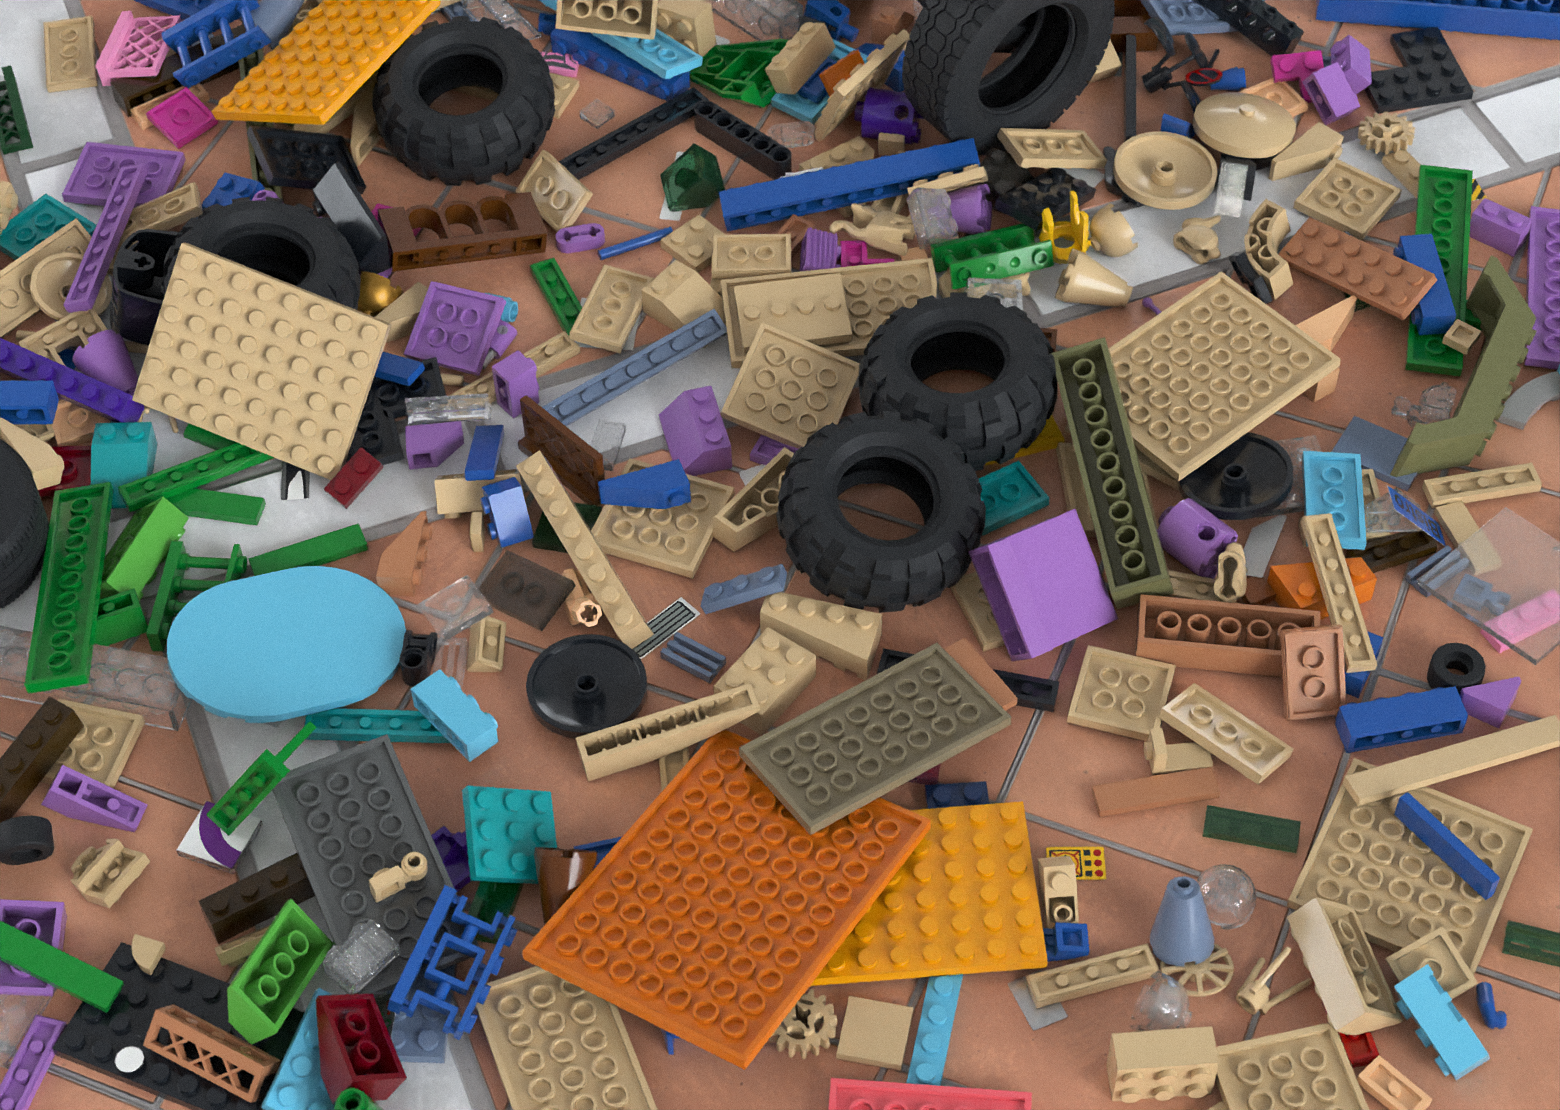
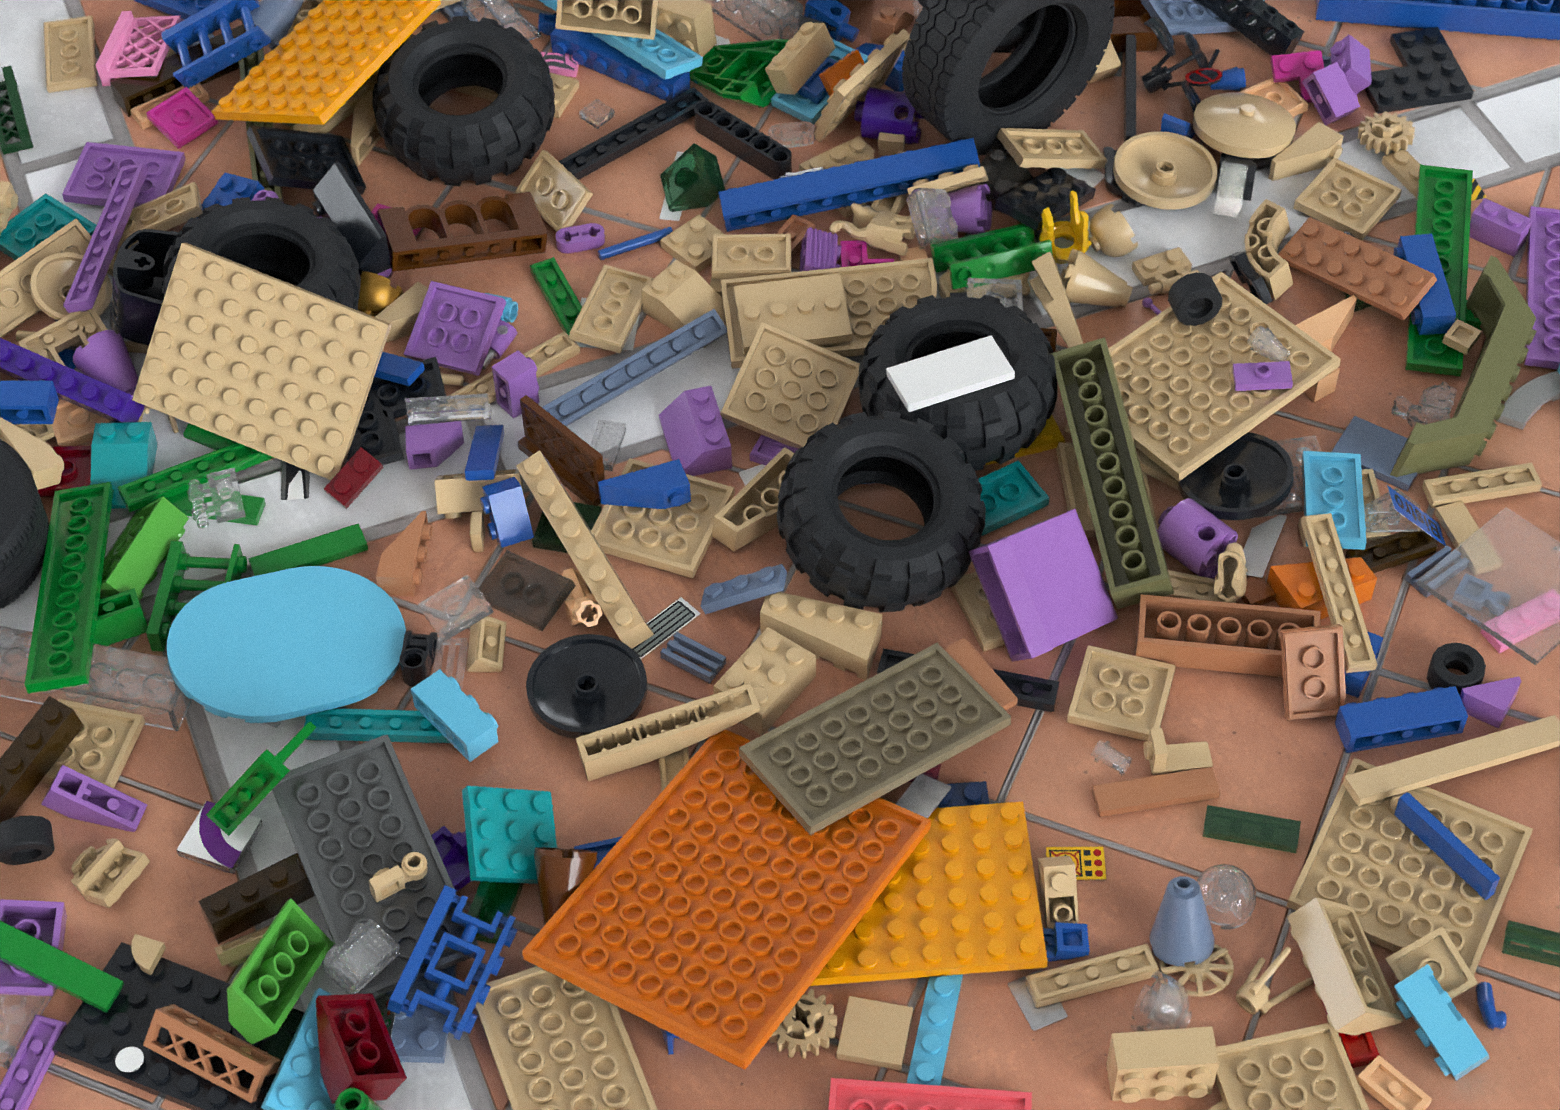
(225, 495): none -> clear plate
(923, 795): none -> clear sticker
(950, 373): none -> white tile
(1054, 299): none -> tan wedge
(1111, 757): none -> clear pin
(1162, 270): none -> tan plate
(1195, 299): none -> black tyre
(1199, 239): tan animal -> none
(1226, 733): tan plate -> none
(1262, 376): none -> medium lavender plate
(1266, 344): none -> clear cone

